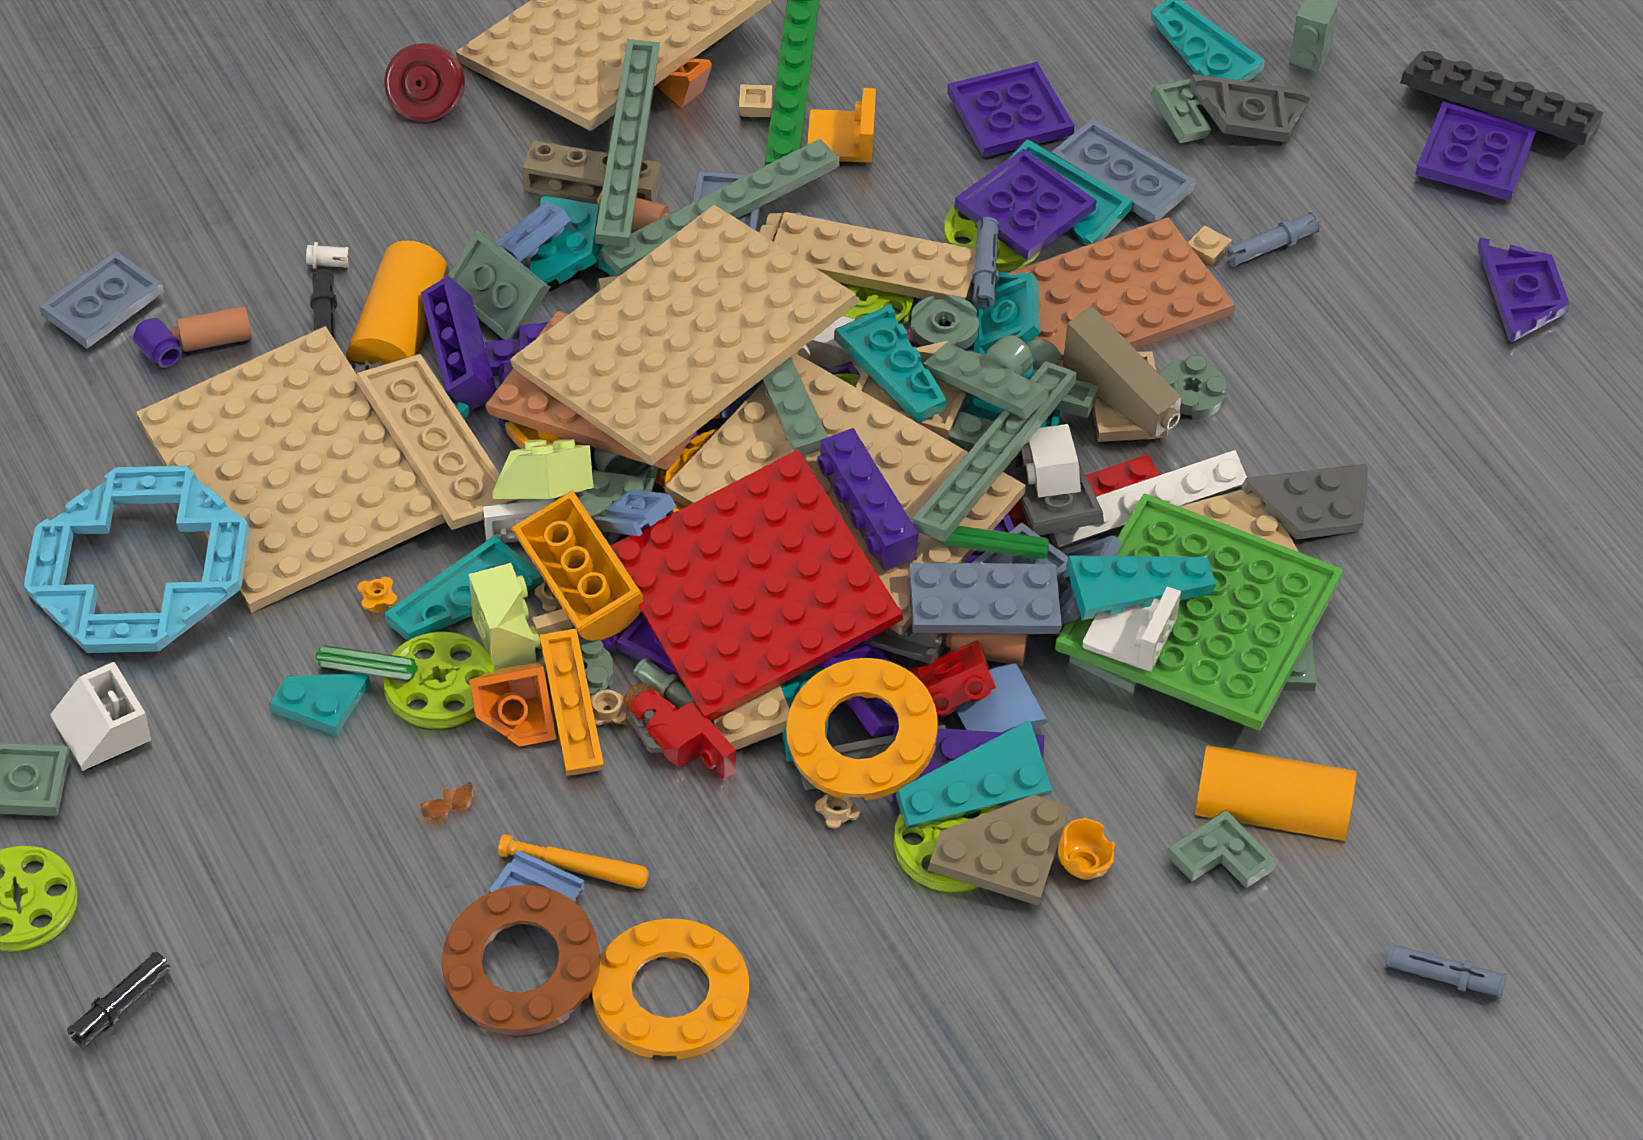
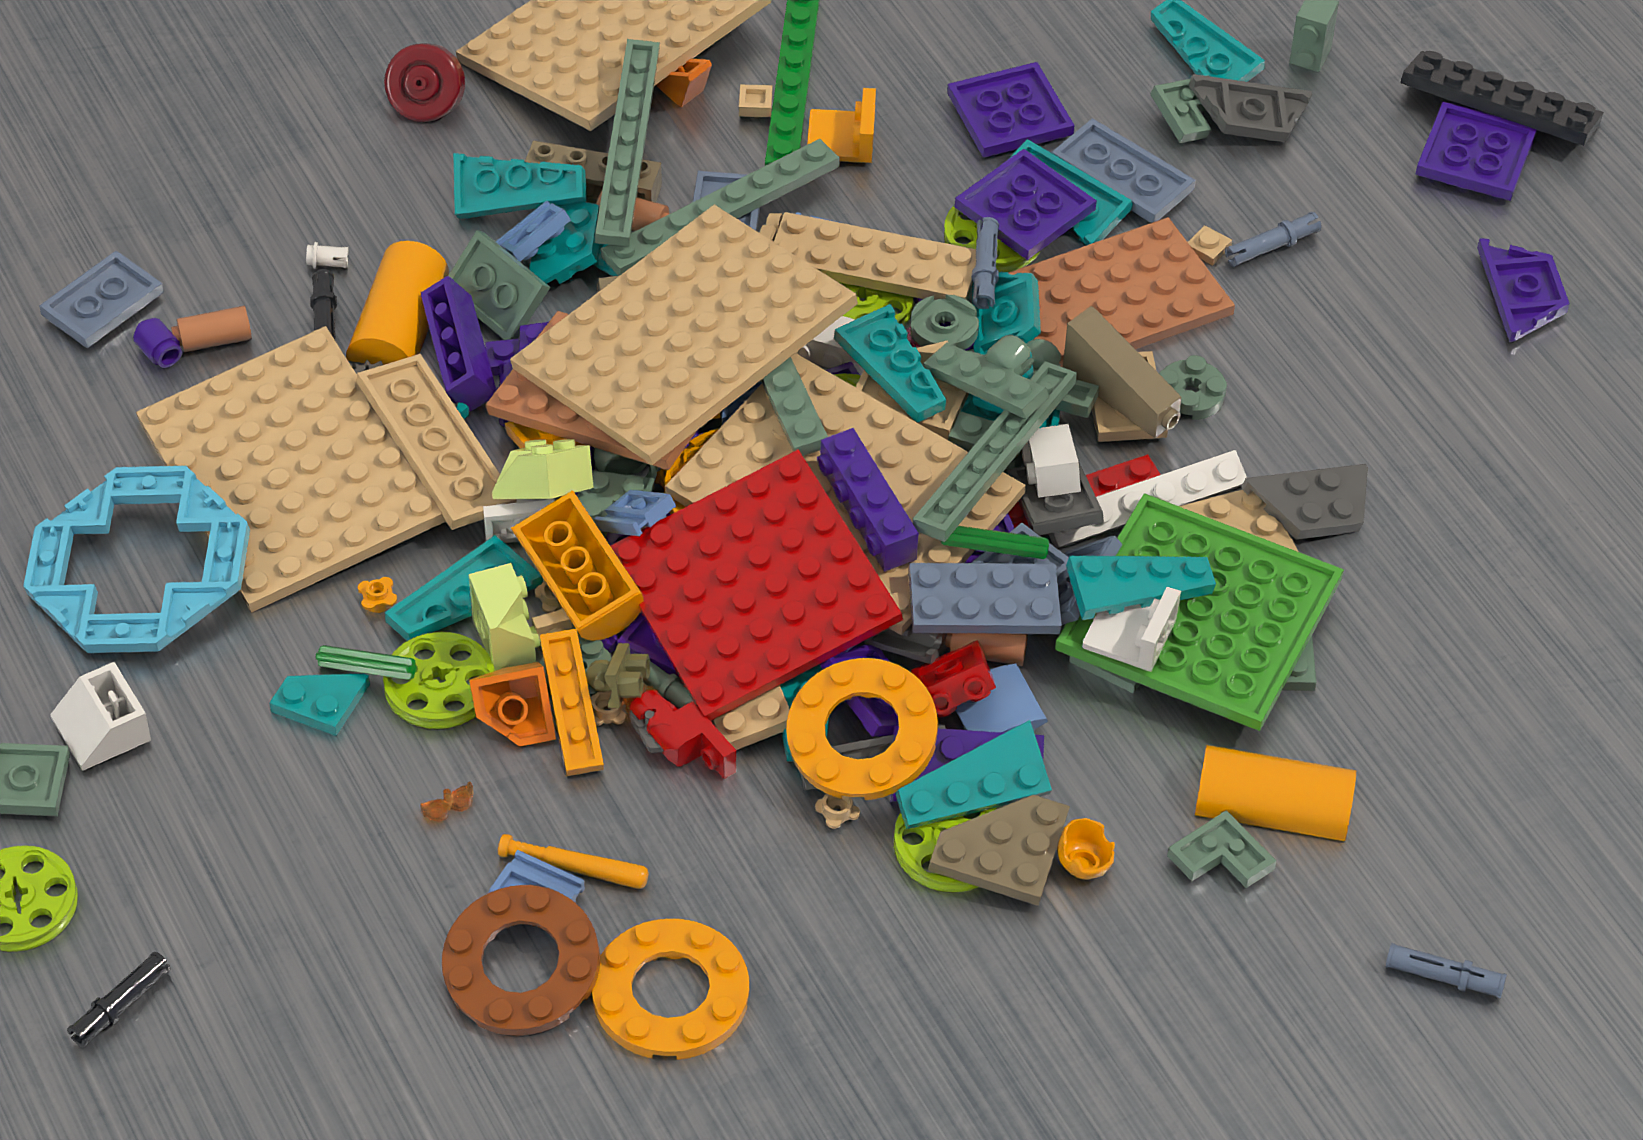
(502, 186): none -> teal wing
(621, 675): none -> olive hips

